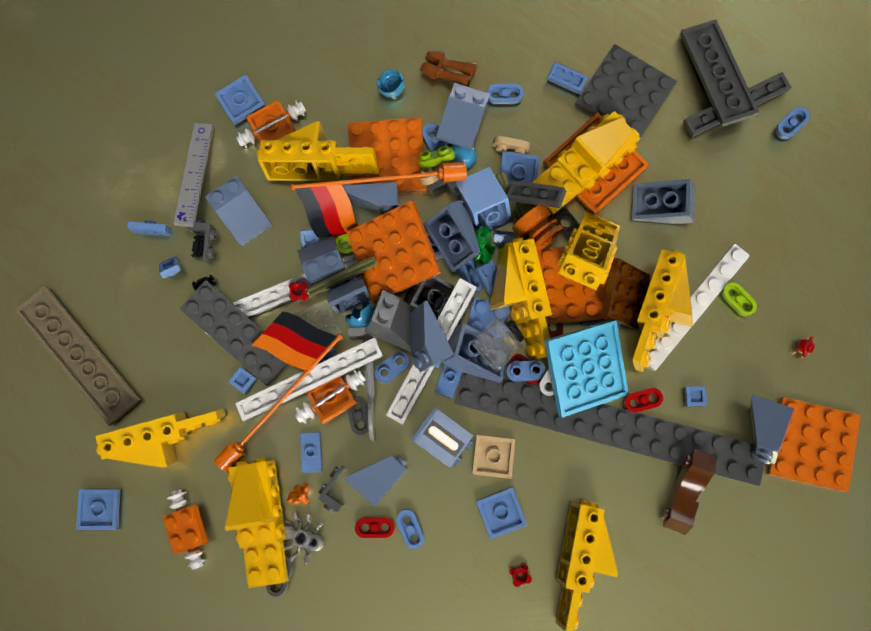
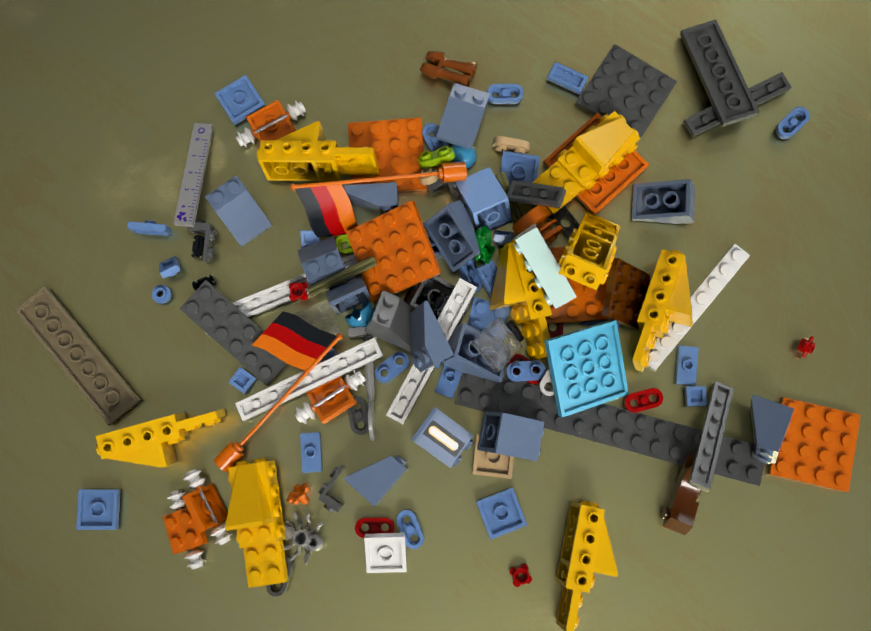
(166, 296): none -> medium blue plate
(206, 507): none -> orange plate
(385, 552): none -> white plate
(391, 83): dark azure hair -> none
(511, 435): none -> sand blue slope
(544, 266): none -> light aqua slope
(686, 365): none -> medium blue plate
(711, 437): none -> dark grey plate
(738, 299): lime plate -> none

